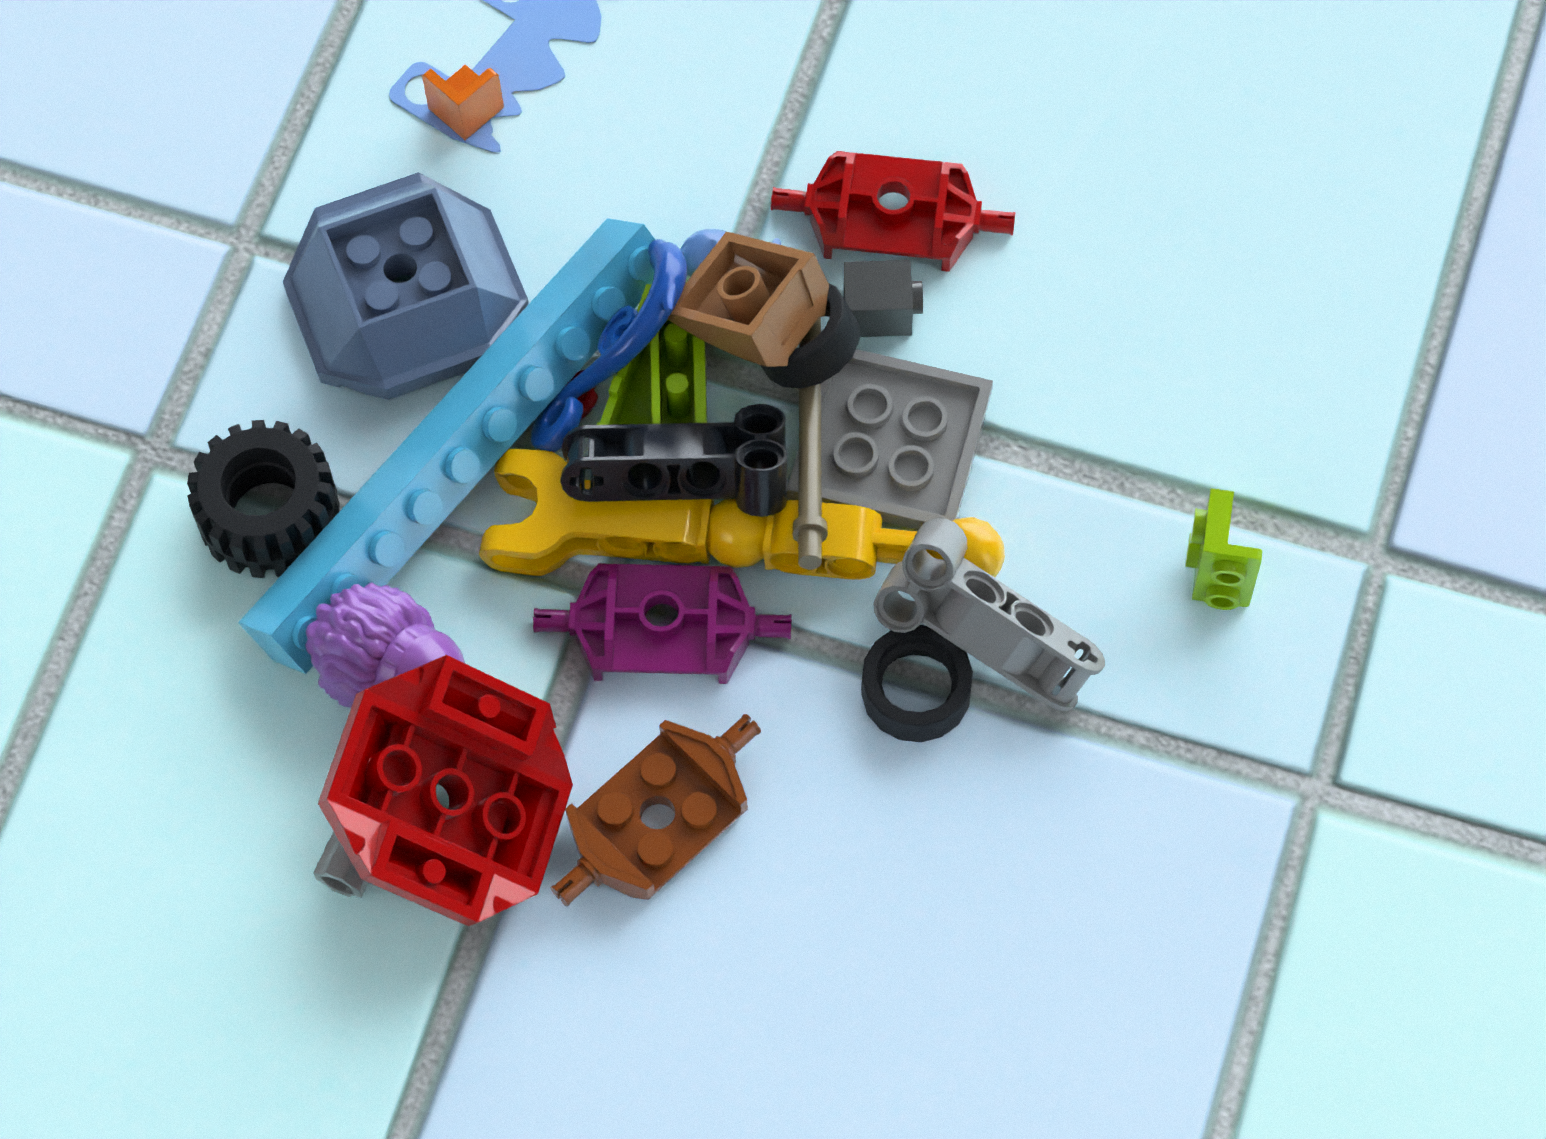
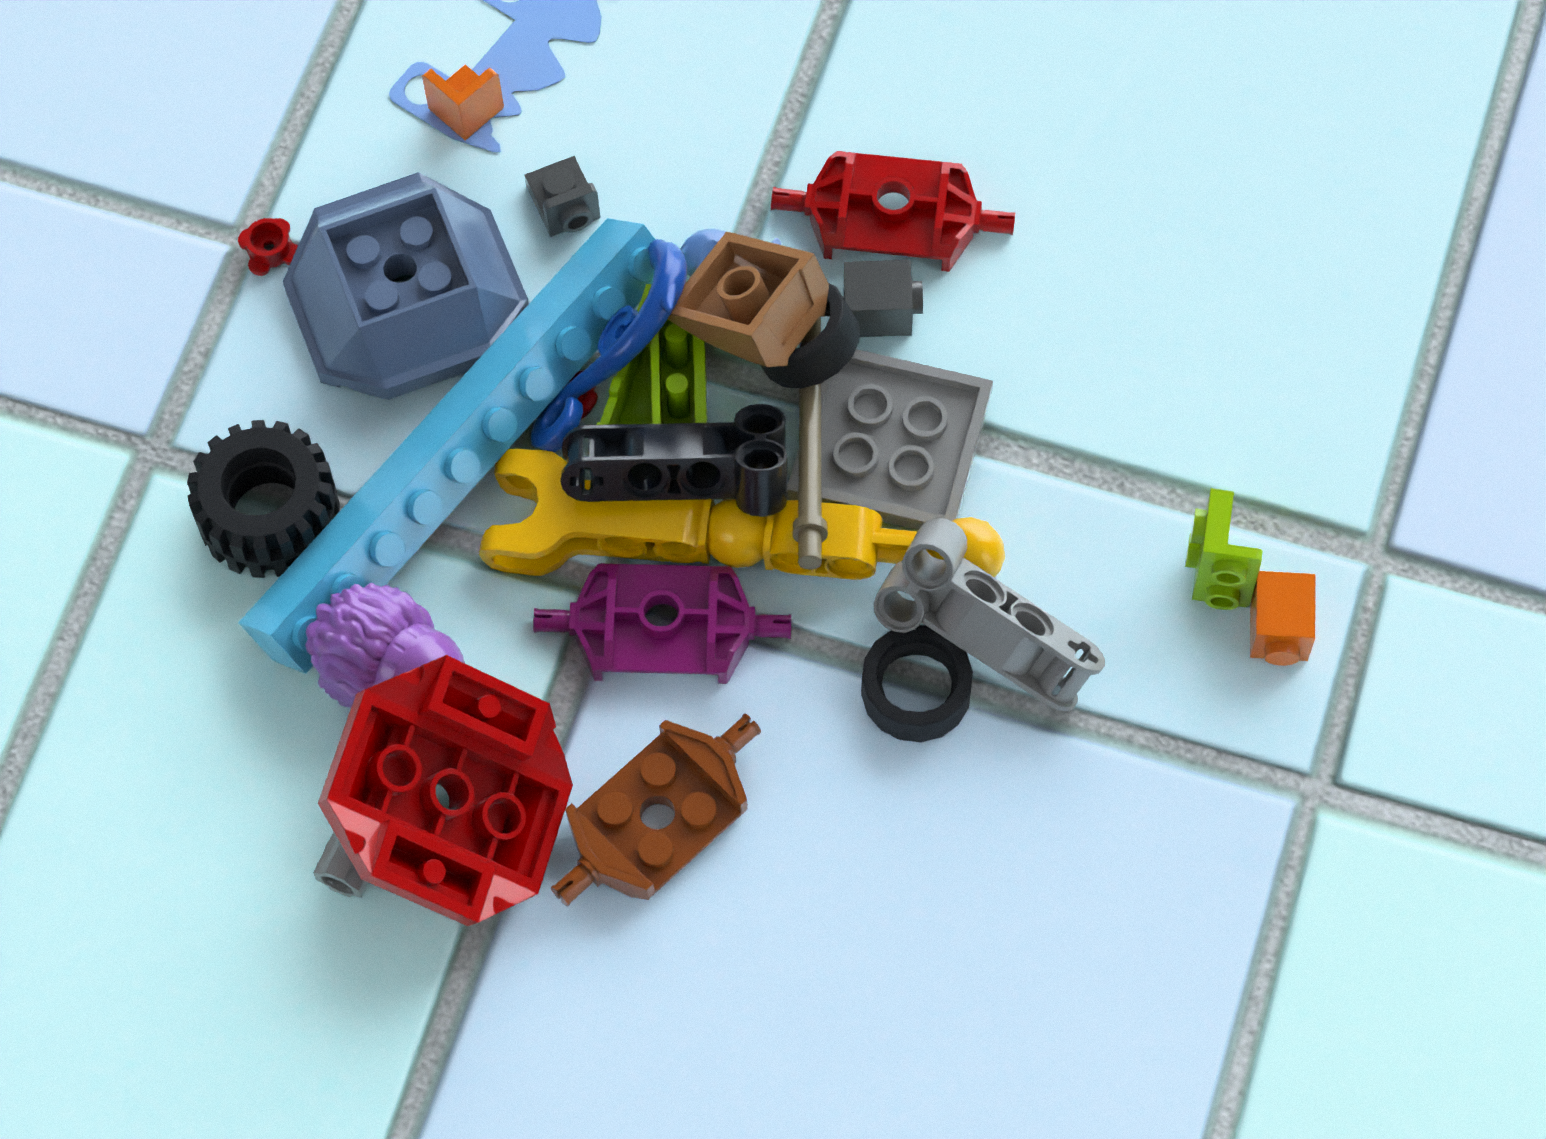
(263, 233): none -> red plate
(563, 196): none -> dark grey bracket
(1283, 617): none -> orange brick

